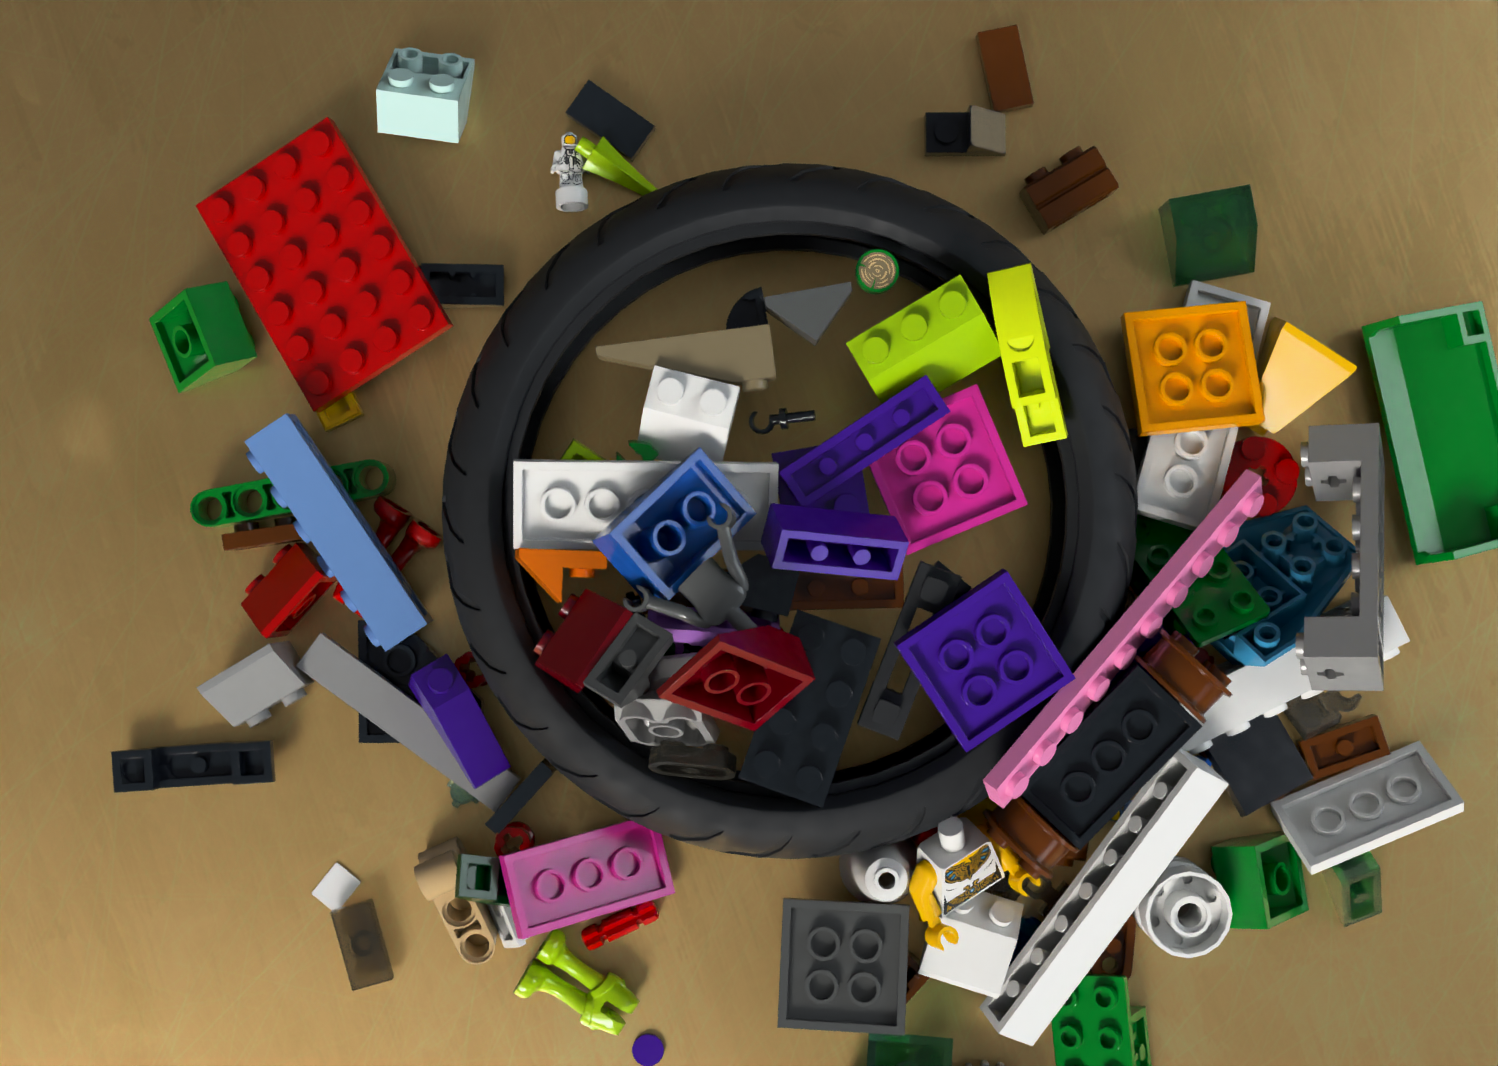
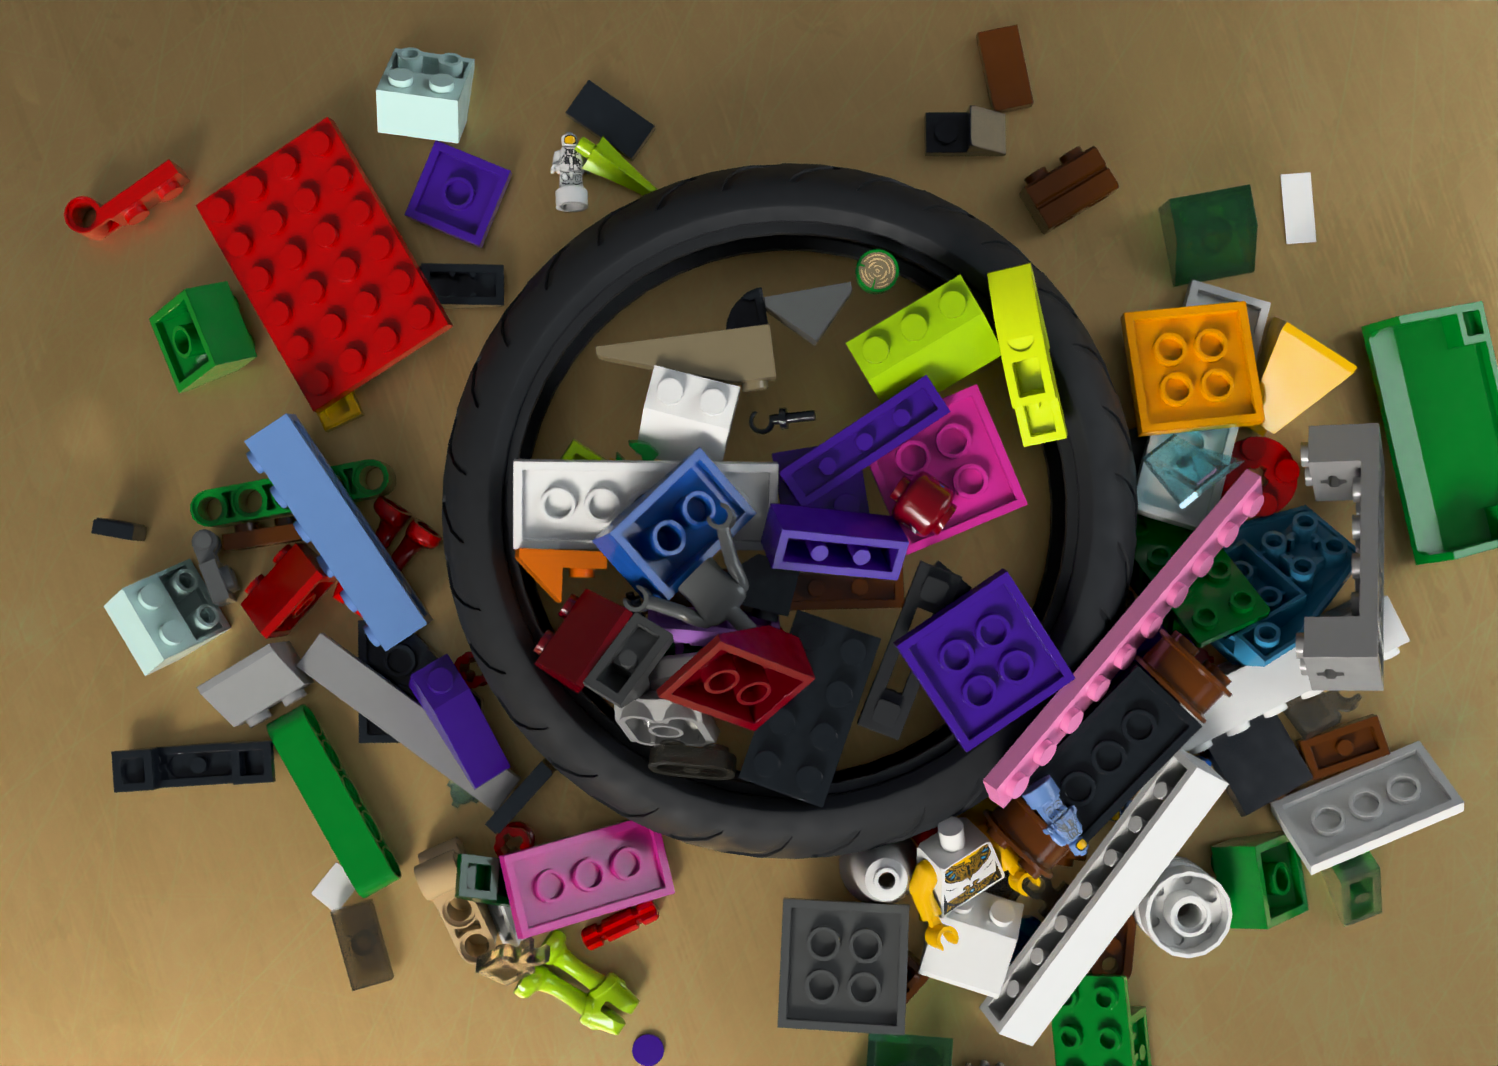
(119, 529): none -> black tile
(130, 205): none -> red plate
(166, 616): none -> light aqua slope
(218, 578): none -> dark grey plate
(334, 801): none -> green beam
(458, 194): none -> dark purple plate
(511, 962): none -> clear smoke plate
(922, 504): none -> dark red head
(1062, 821): none -> medium blue piece
(1187, 468): none -> clear light blue slope
(1298, 208): none -> white sticker

